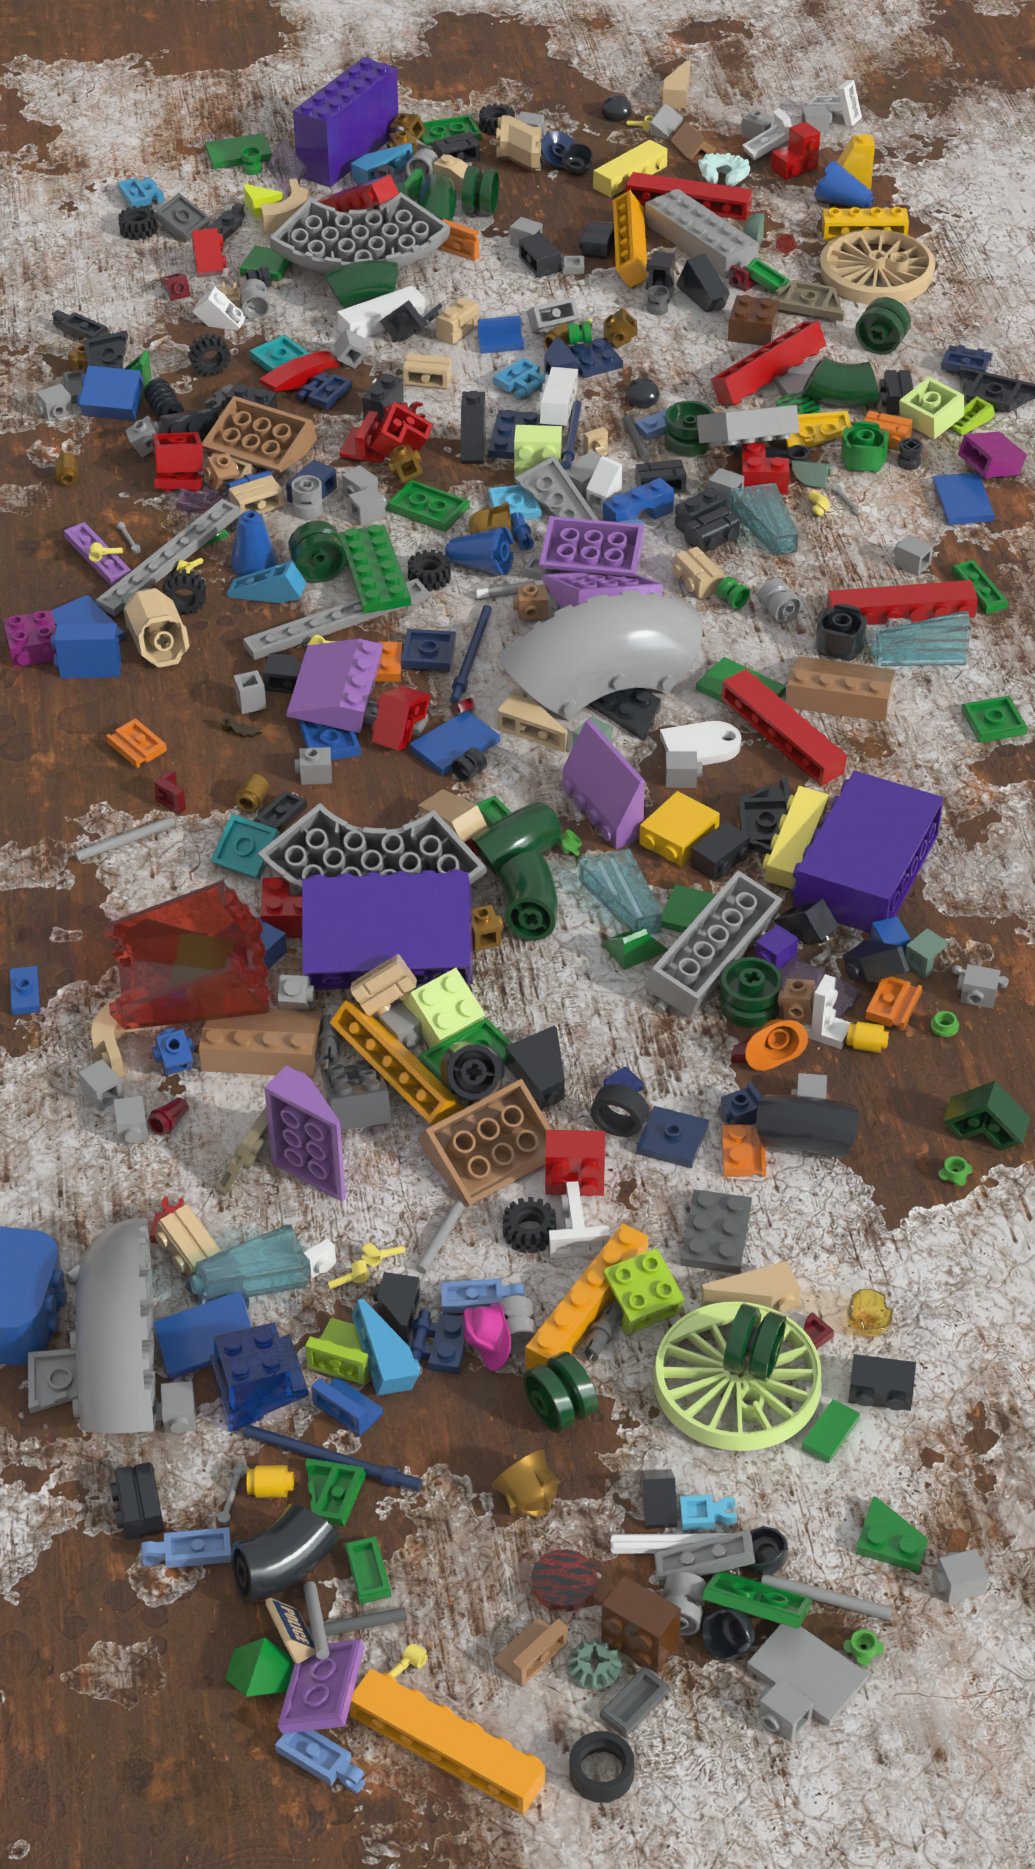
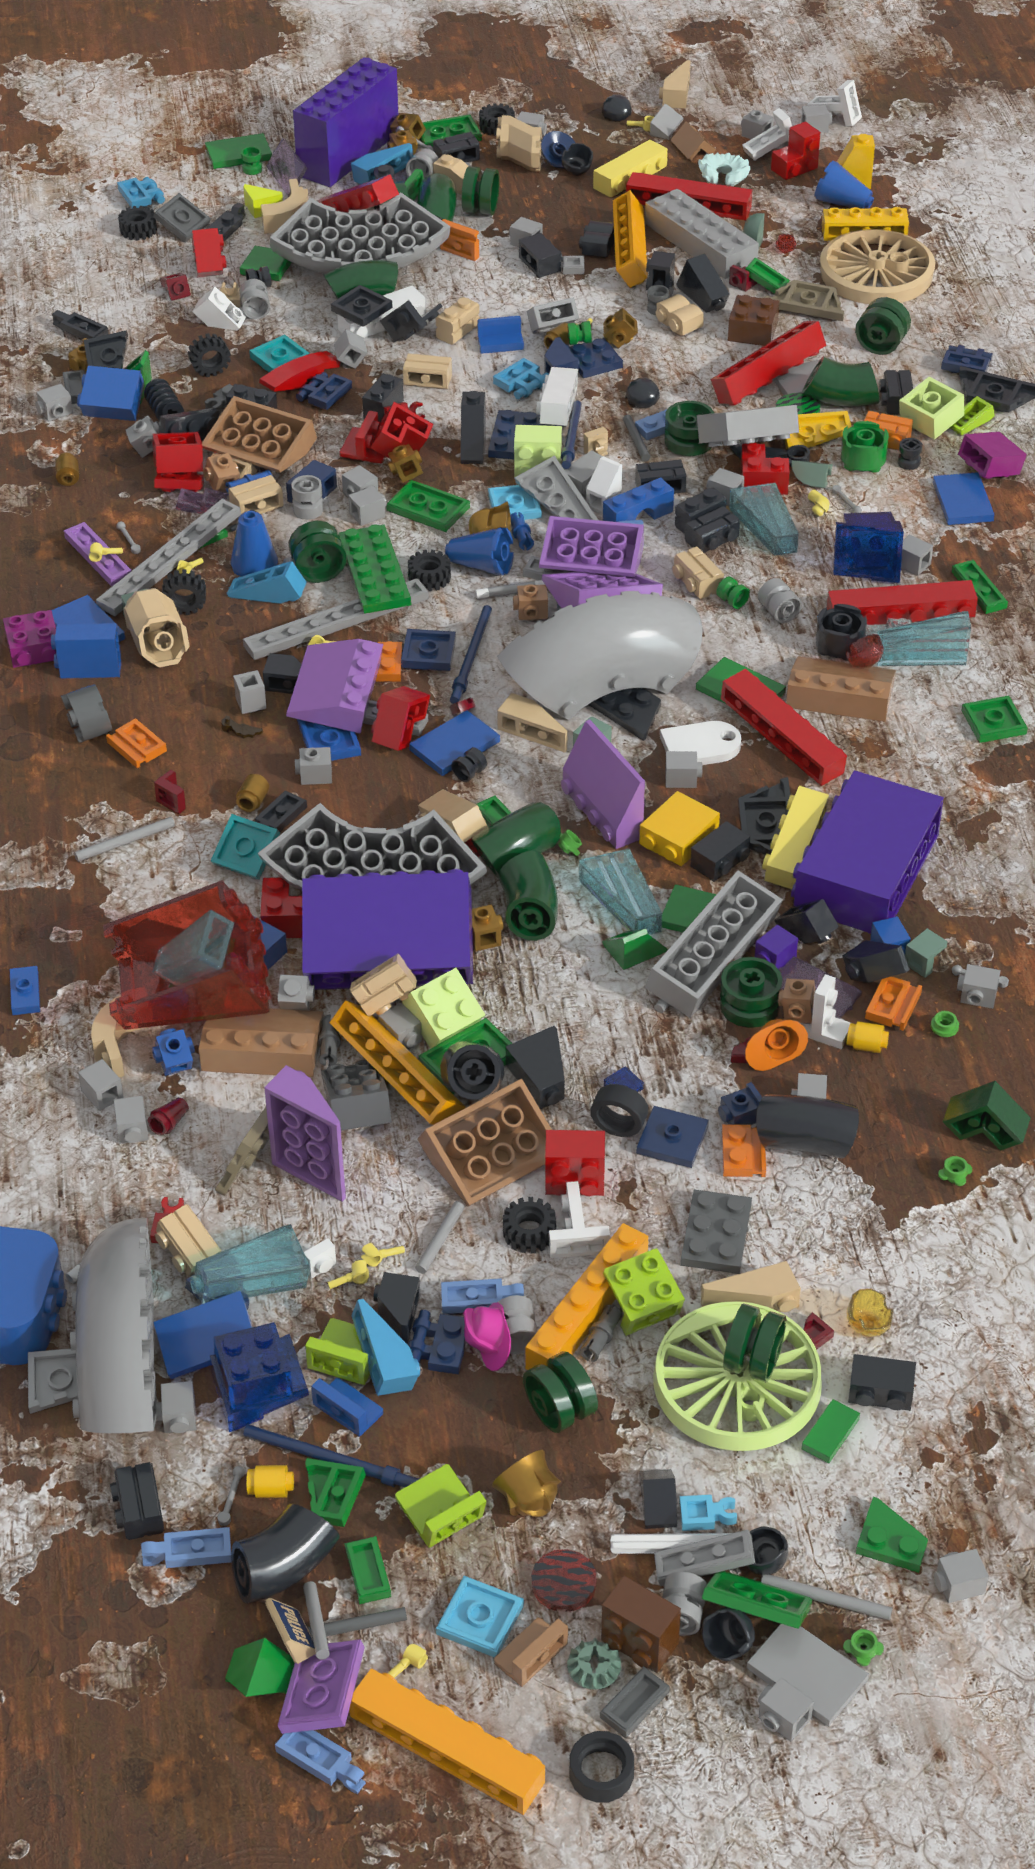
(86, 713): none -> dark grey brick
(195, 950): none -> clear light blue slope
(361, 305): none -> black plate
(440, 1505): none -> lime bracket
(480, 1616): none -> medium azure tile
(679, 314): none -> tan brick
(865, 651): none -> clear red hair
(869, 546): none -> clear blue piece

